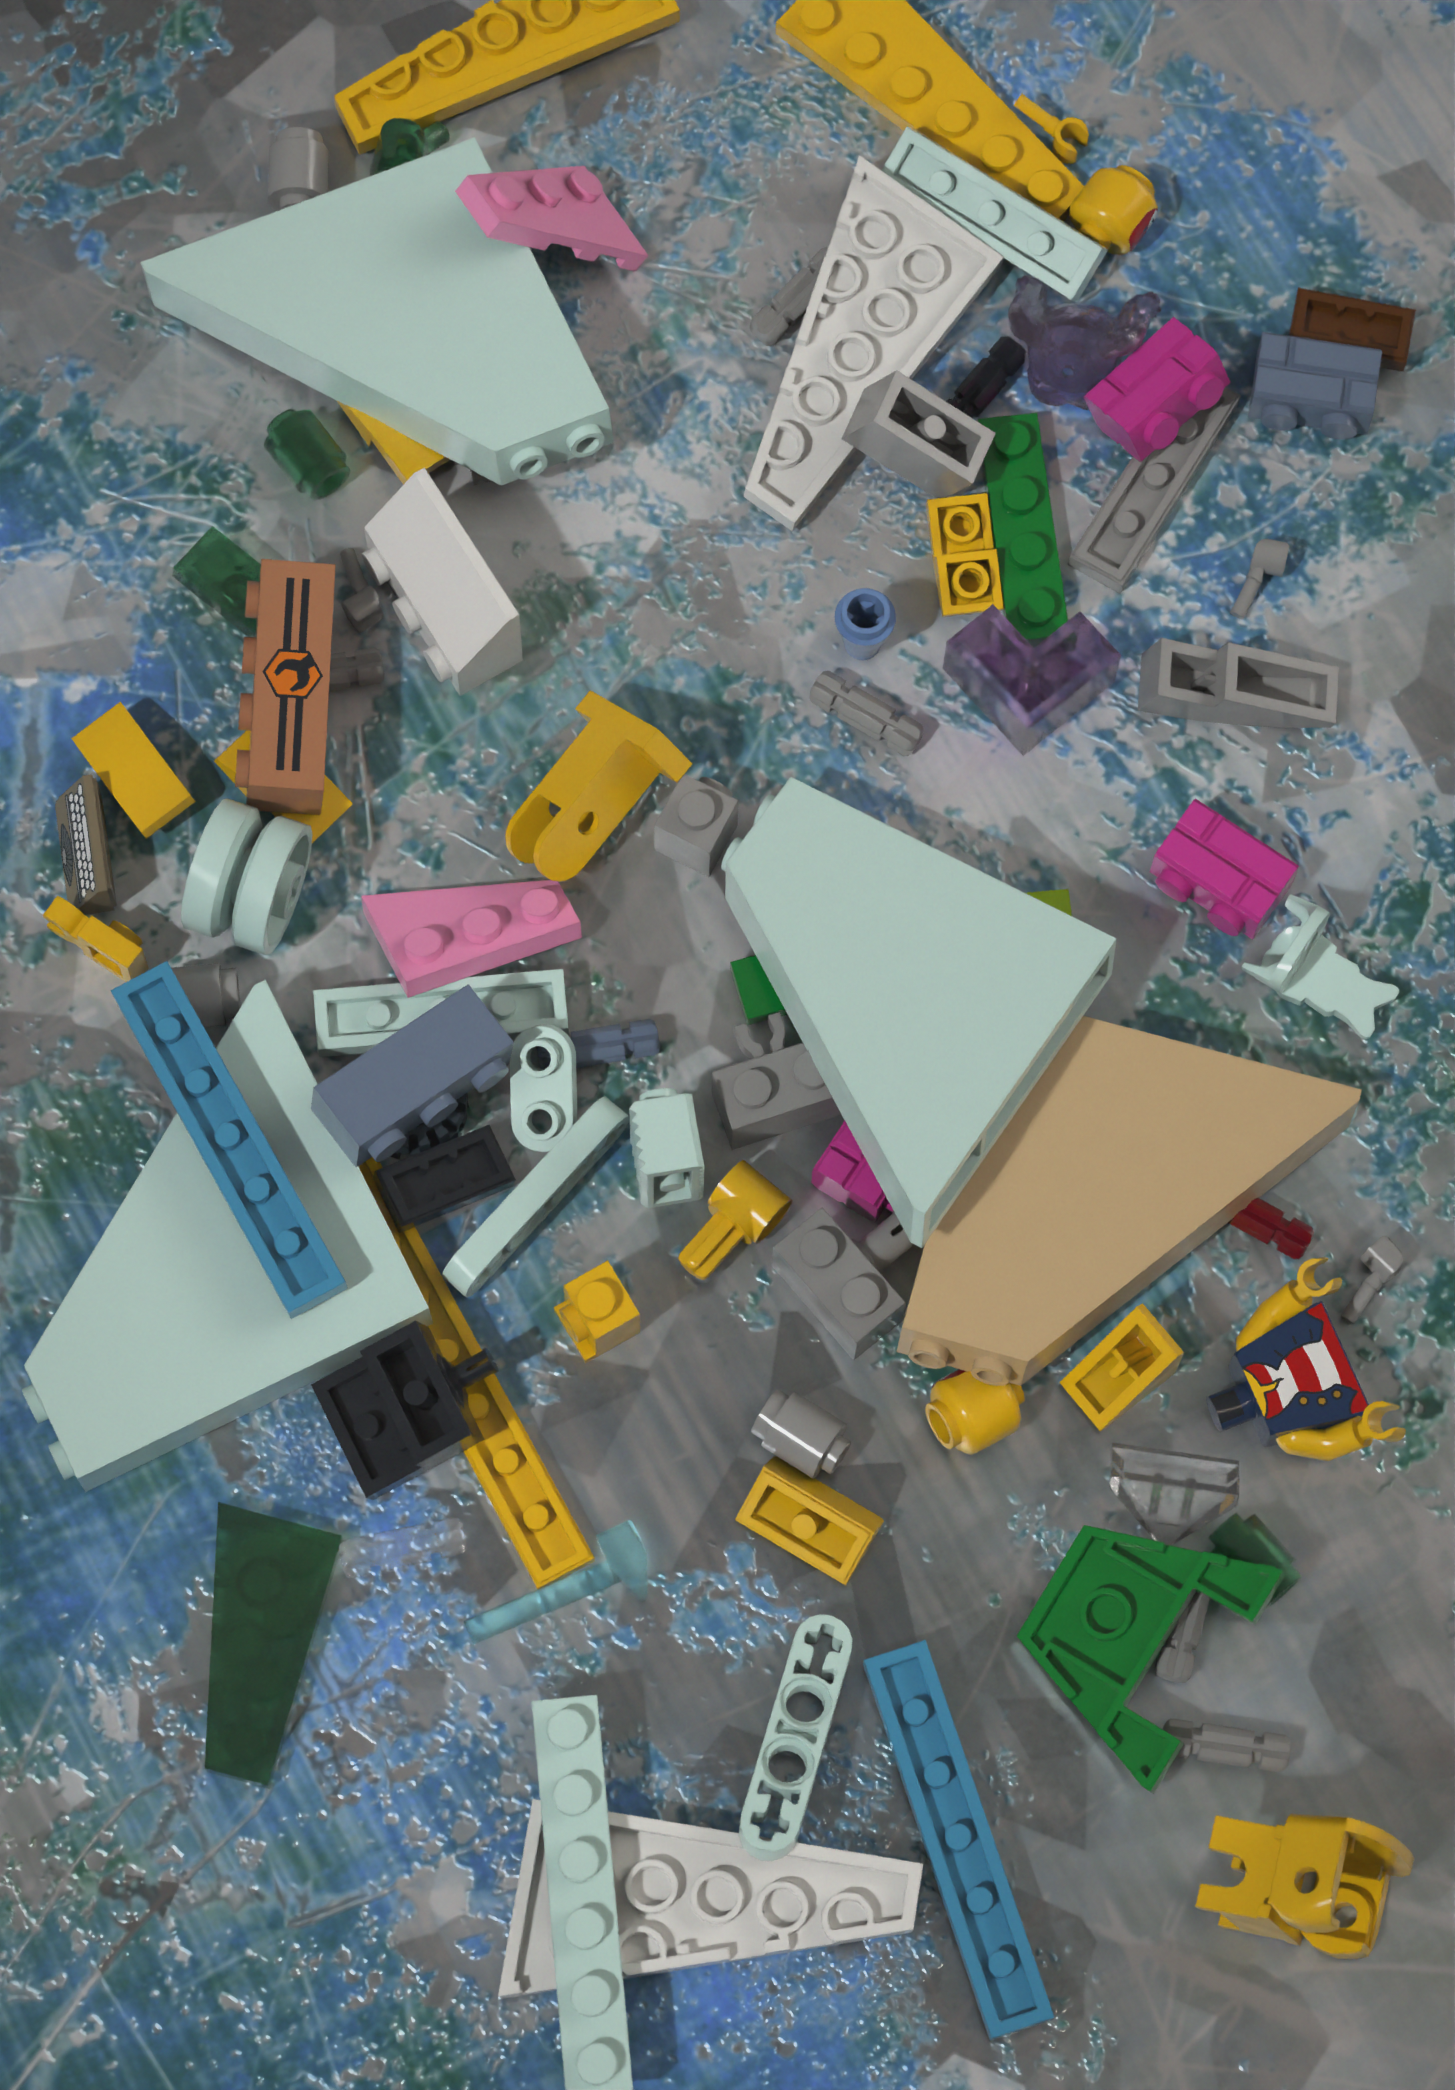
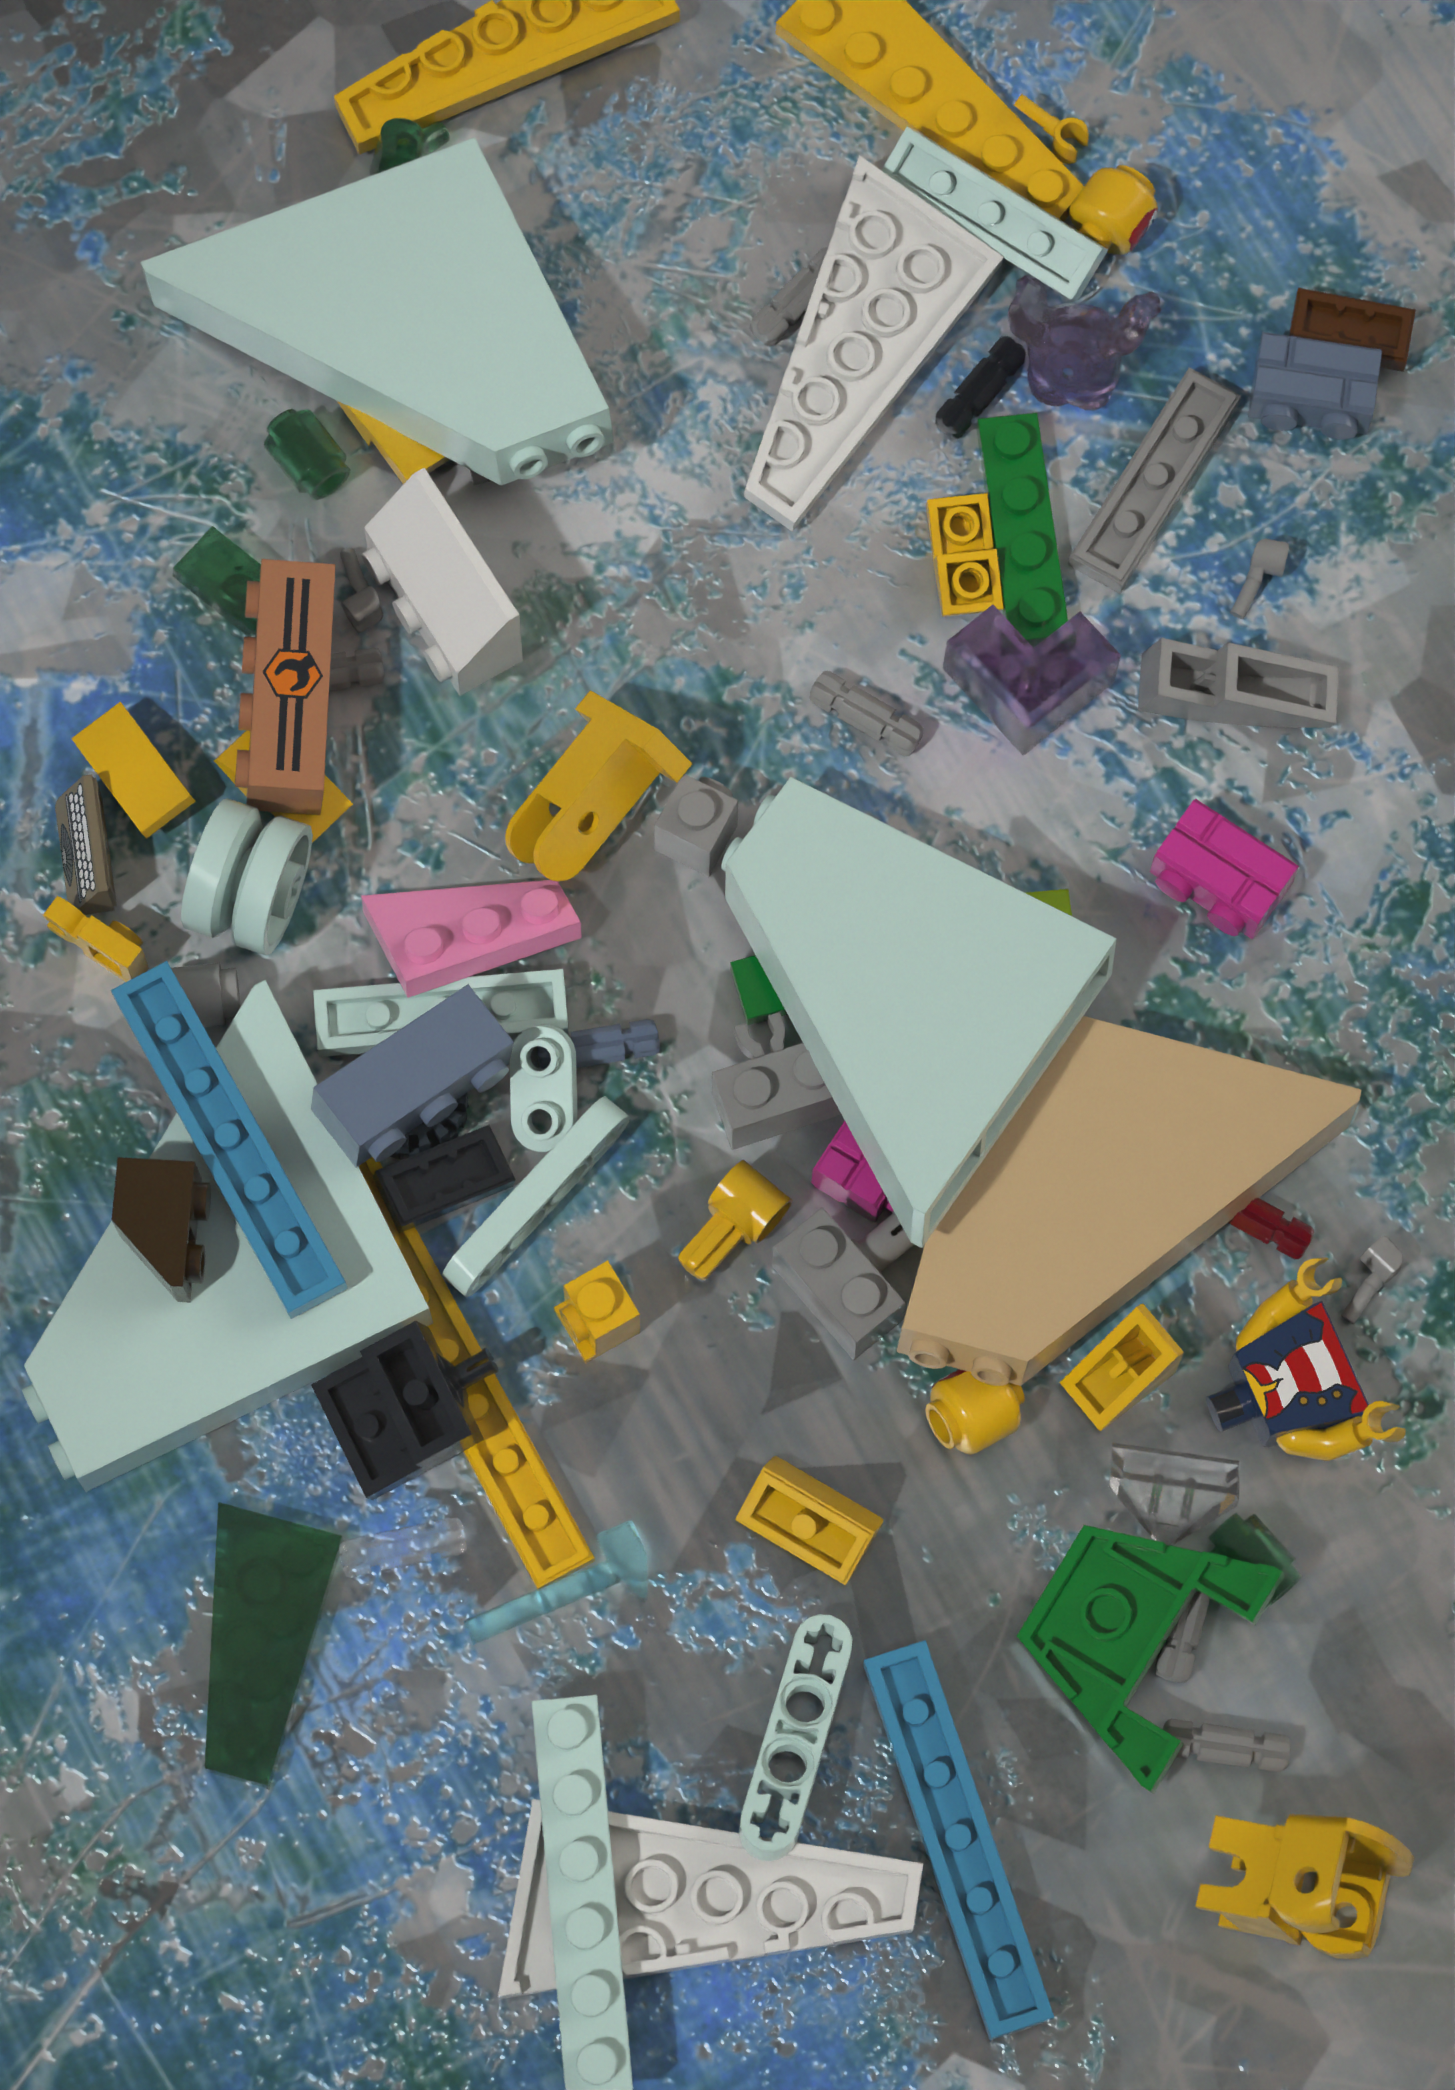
(158, 1218): none -> dark brown slope
(297, 167): light grey brick -> none
(551, 207): bright pink wing -> none
(666, 1148): light aqua brick -> none
(801, 1433): light grey brick -> none
(864, 622): medium blue cone -> none
(918, 435): light grey brick -> none
(1157, 390): dark pink brick -> none
(1307, 969): light aqua hair -> none

